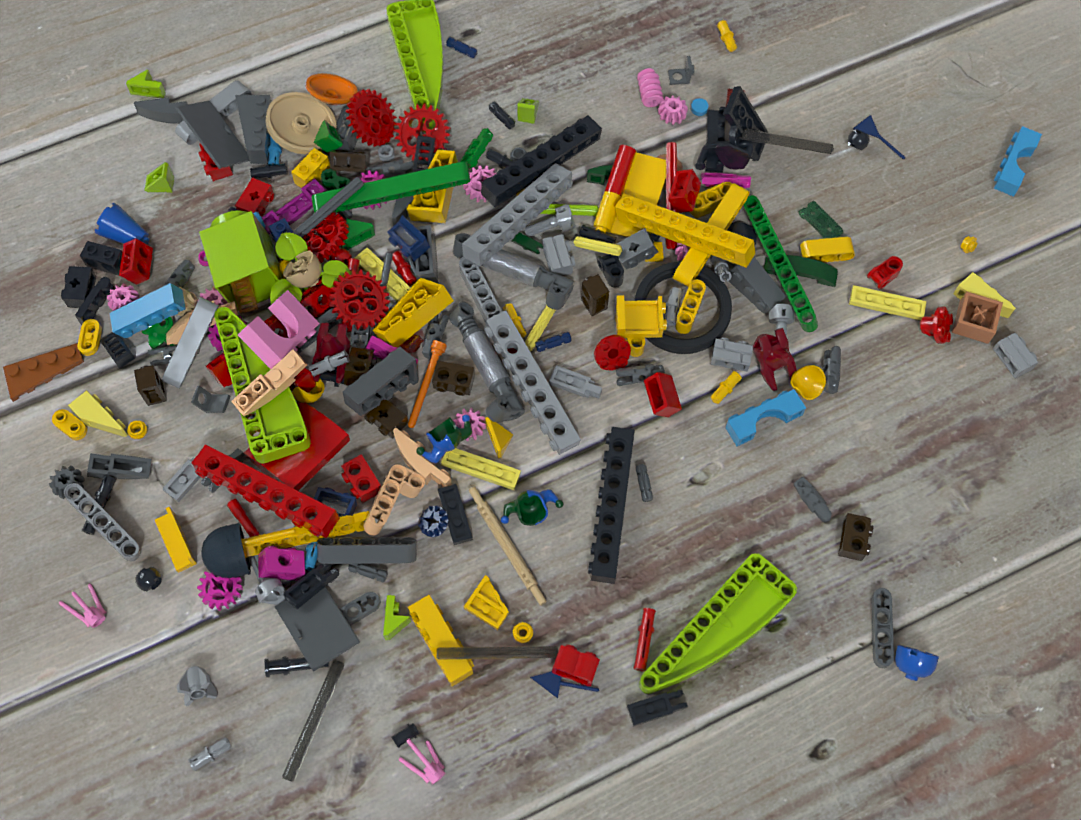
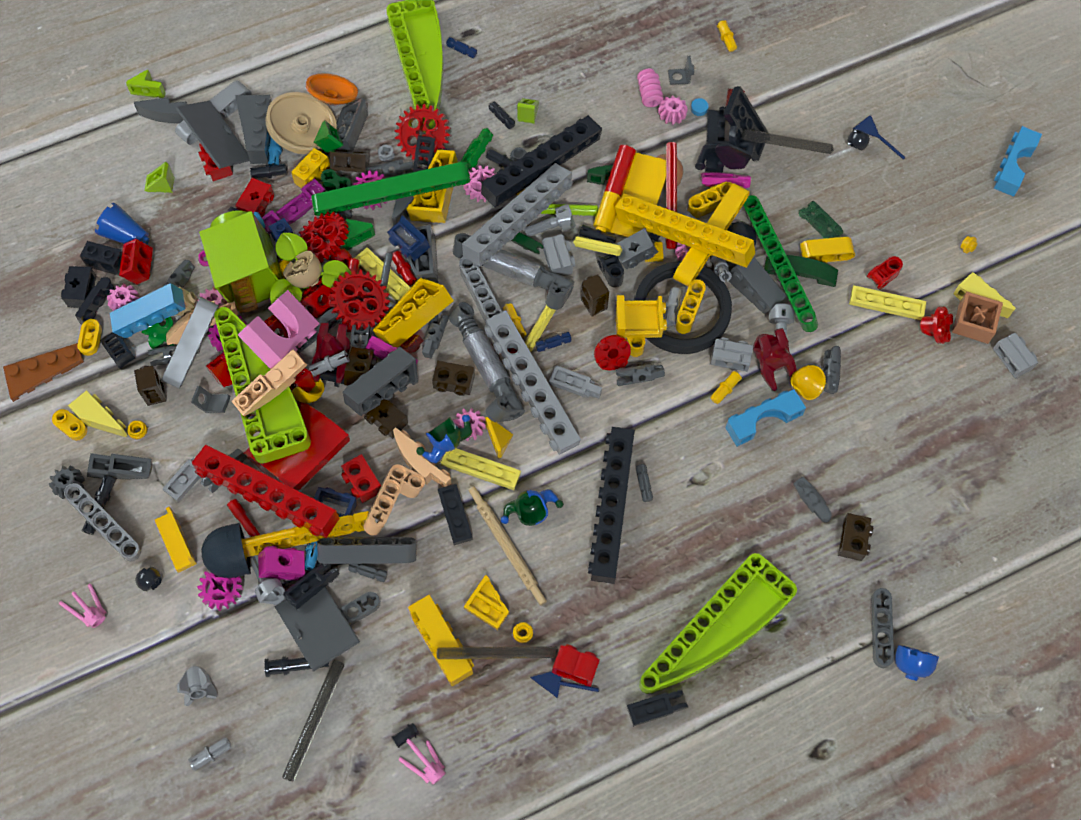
(329, 207): dark grey axle -> none
(371, 117): red gear -> none
(393, 624): lime slope -> none
(436, 528): dark blue gear -> none
(437, 350): orange piece -> none
(646, 630): red pin -> none
(662, 394): red brick -> none
(684, 191): red brick -> none

